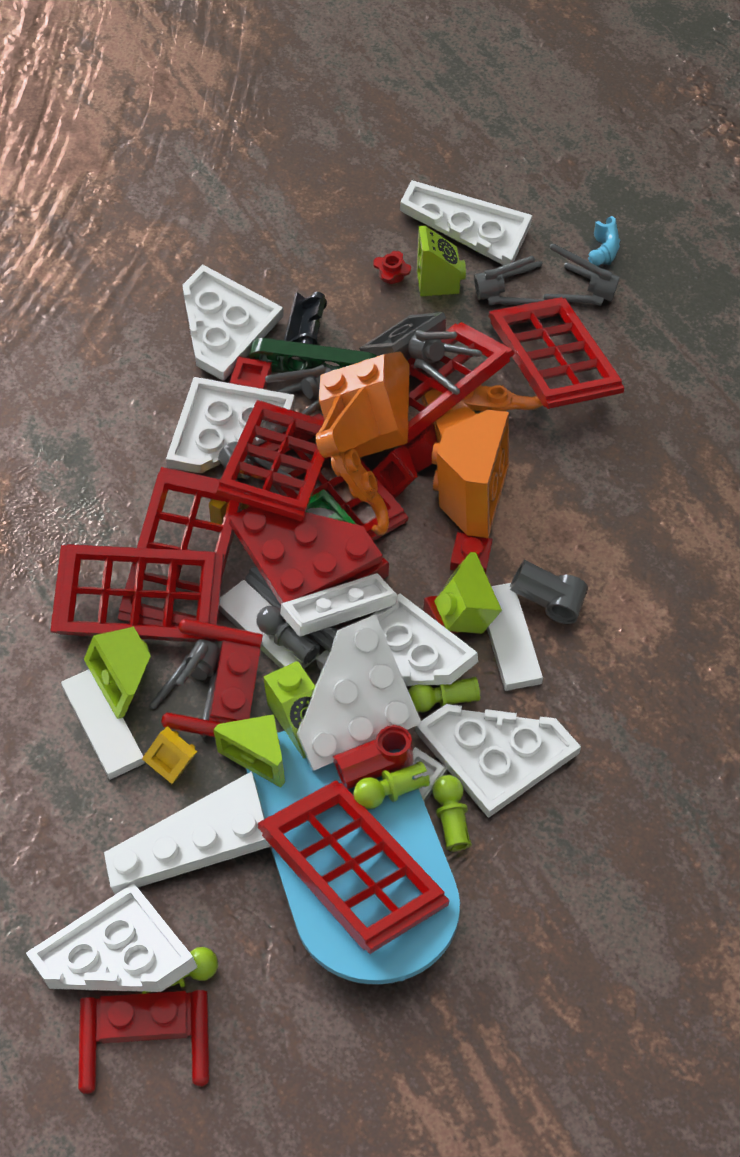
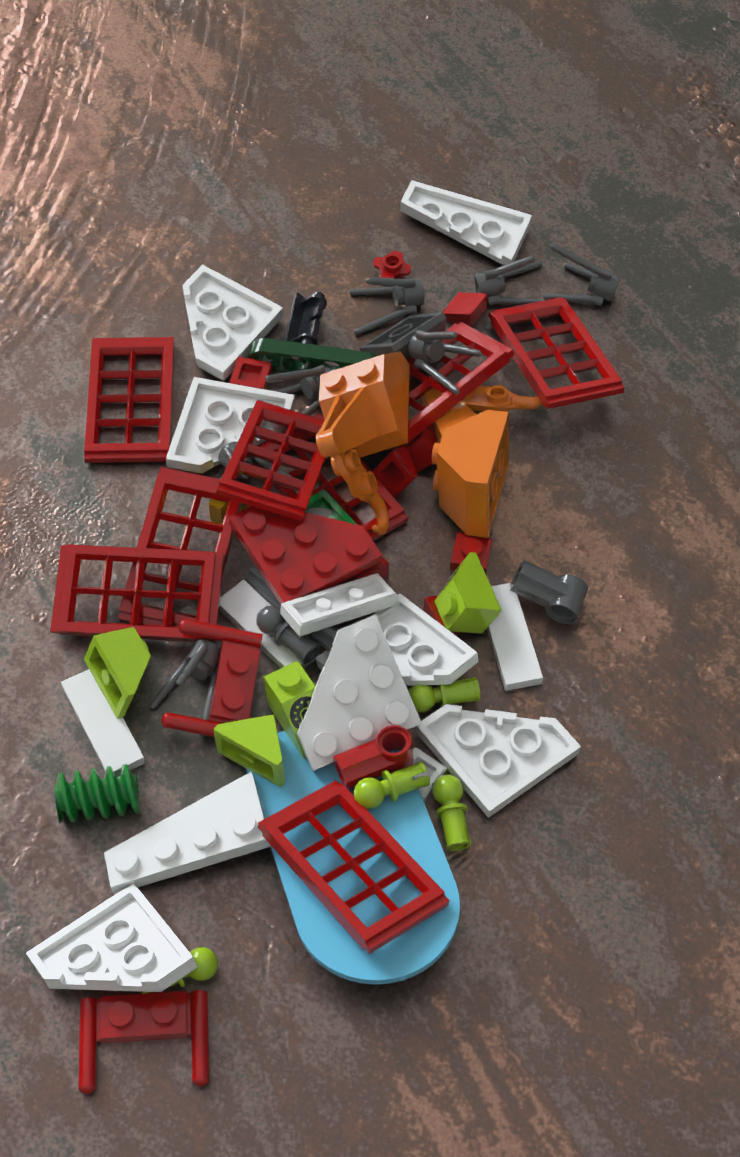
(97, 793): none -> green piece
(129, 451): none -> red piece
(169, 755): yellow tile -> none
(405, 292): none -> dark grey plant
(438, 264): lime slope -> none
(466, 308): none -> red slope
(609, 236): medium azure piece -> none

